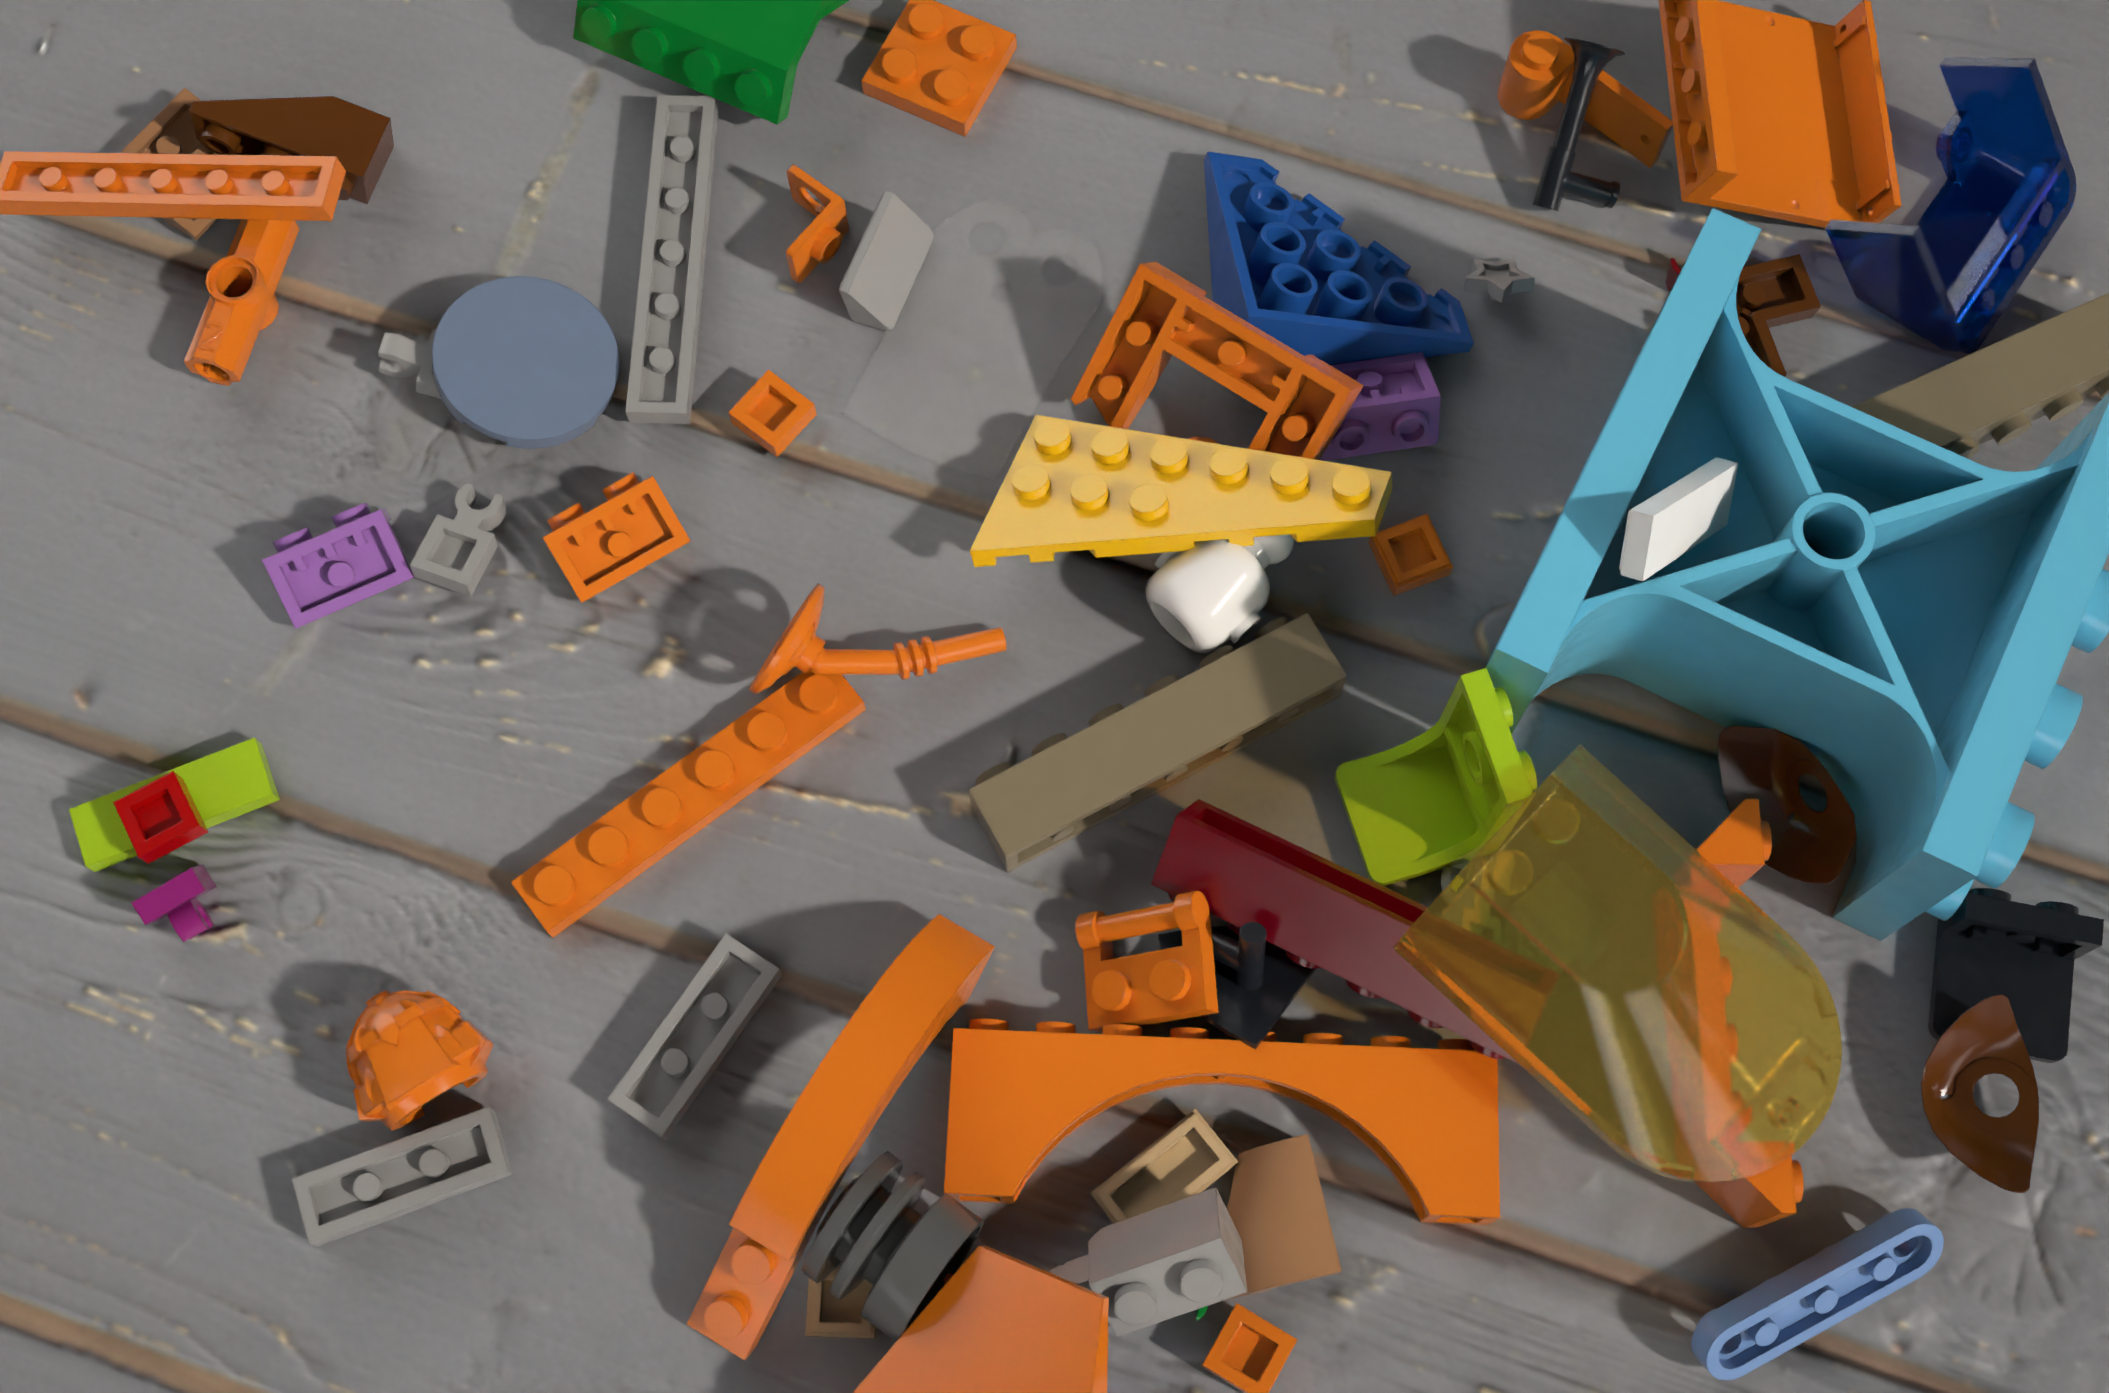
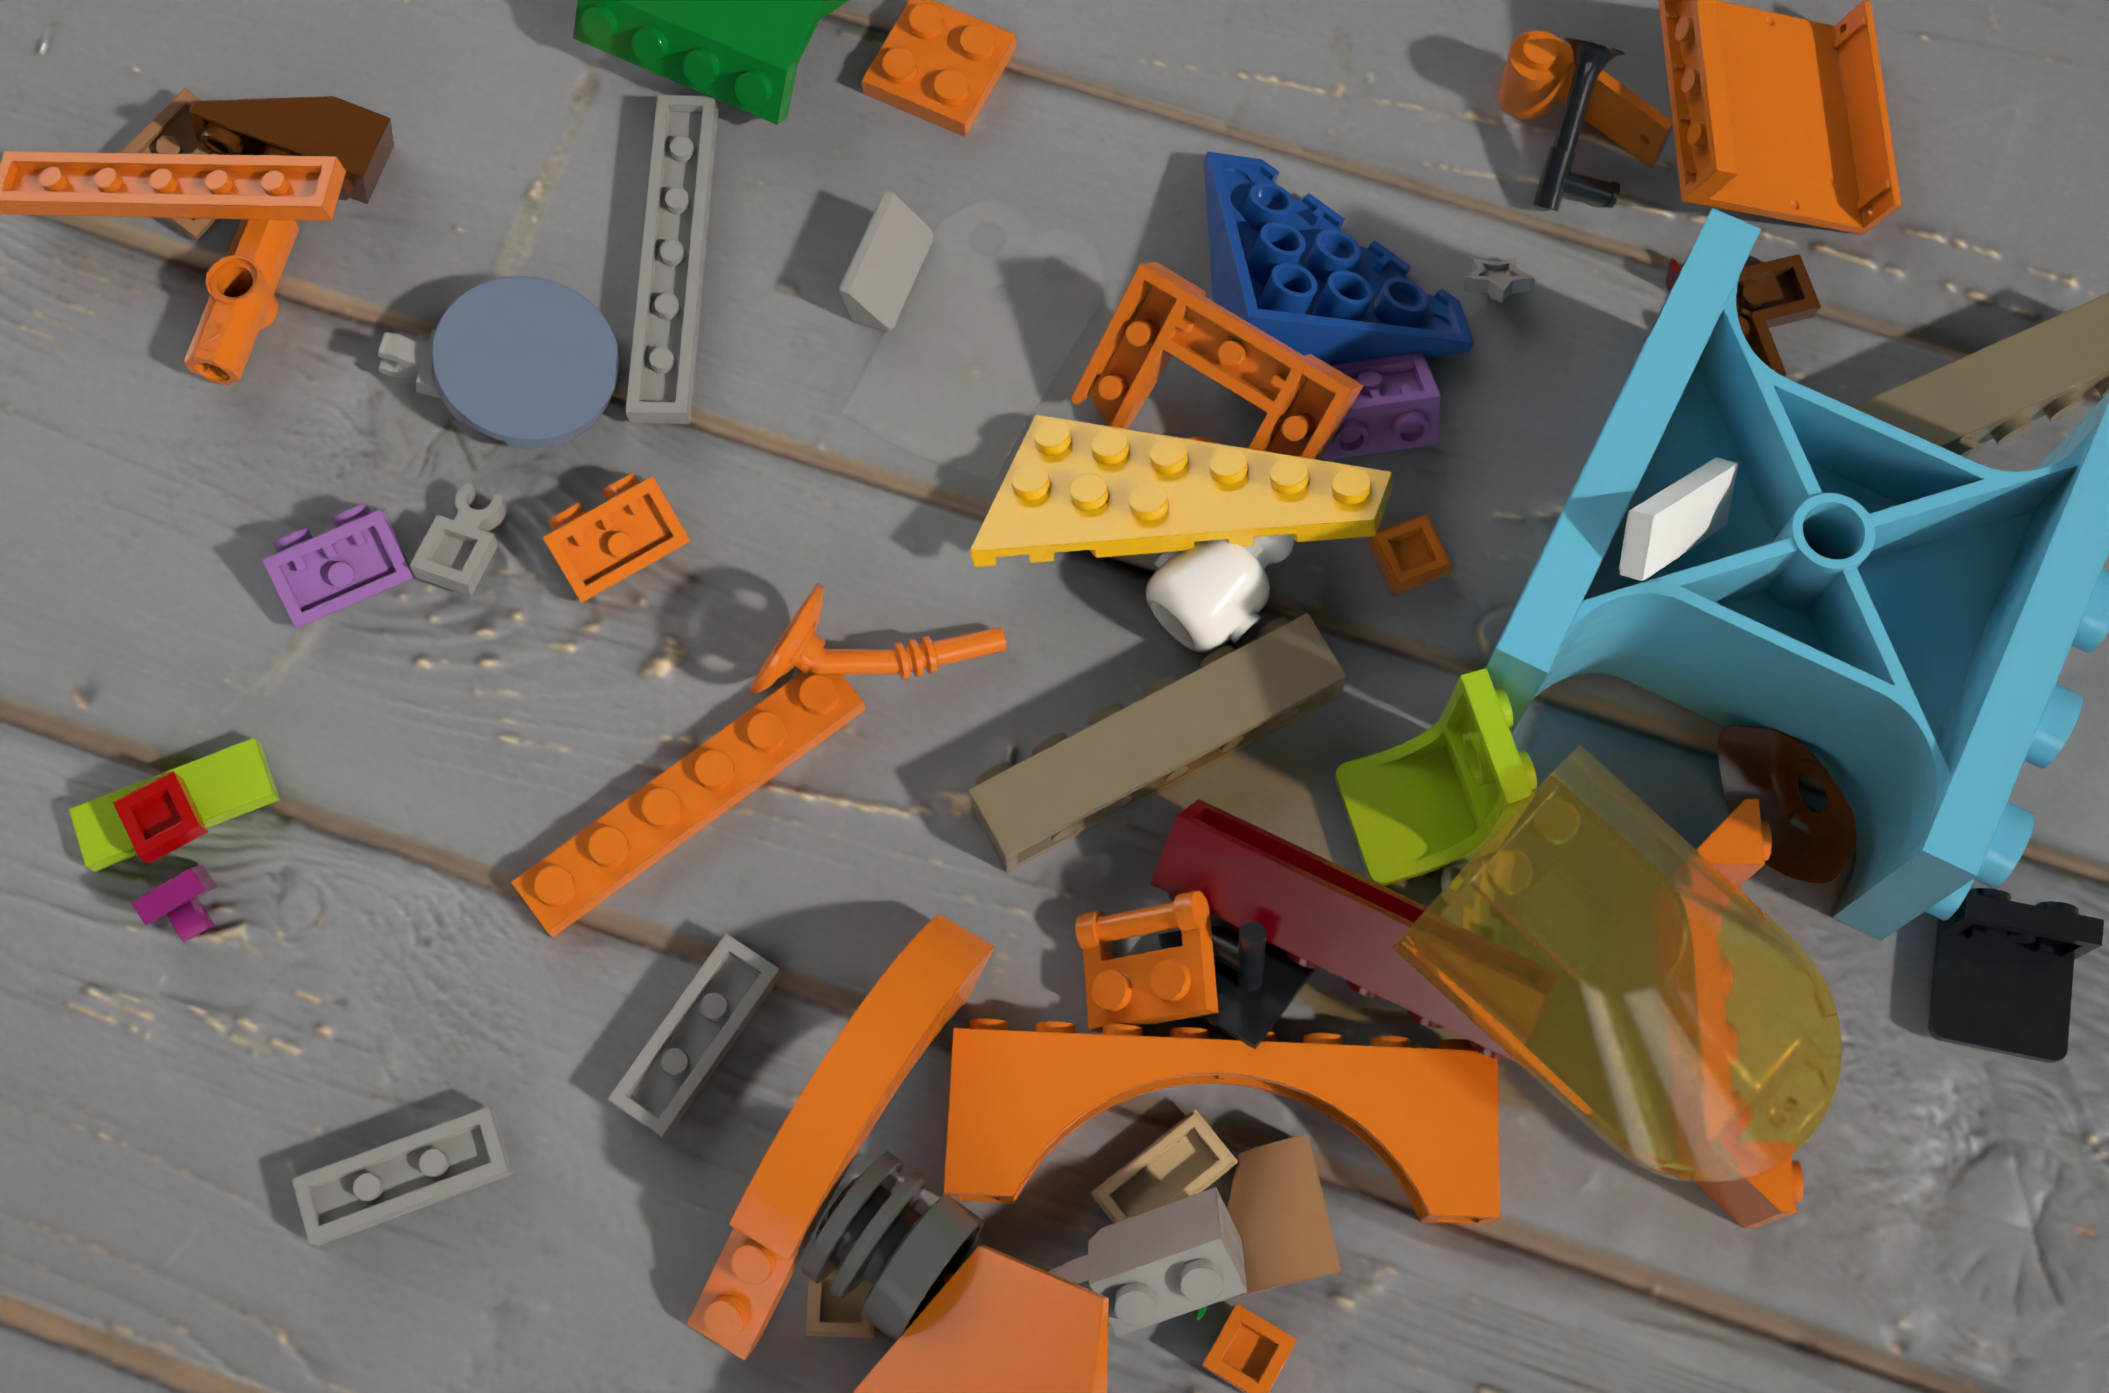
(409, 1052): orange helmet -> none
(772, 413): orange plate -> none
(824, 234): orange bracket -> none
(1816, 1294): medium blue plate -> none
(1974, 1046): reddish brown piece -> none
(1988, 221): clear blue windscreen -> none

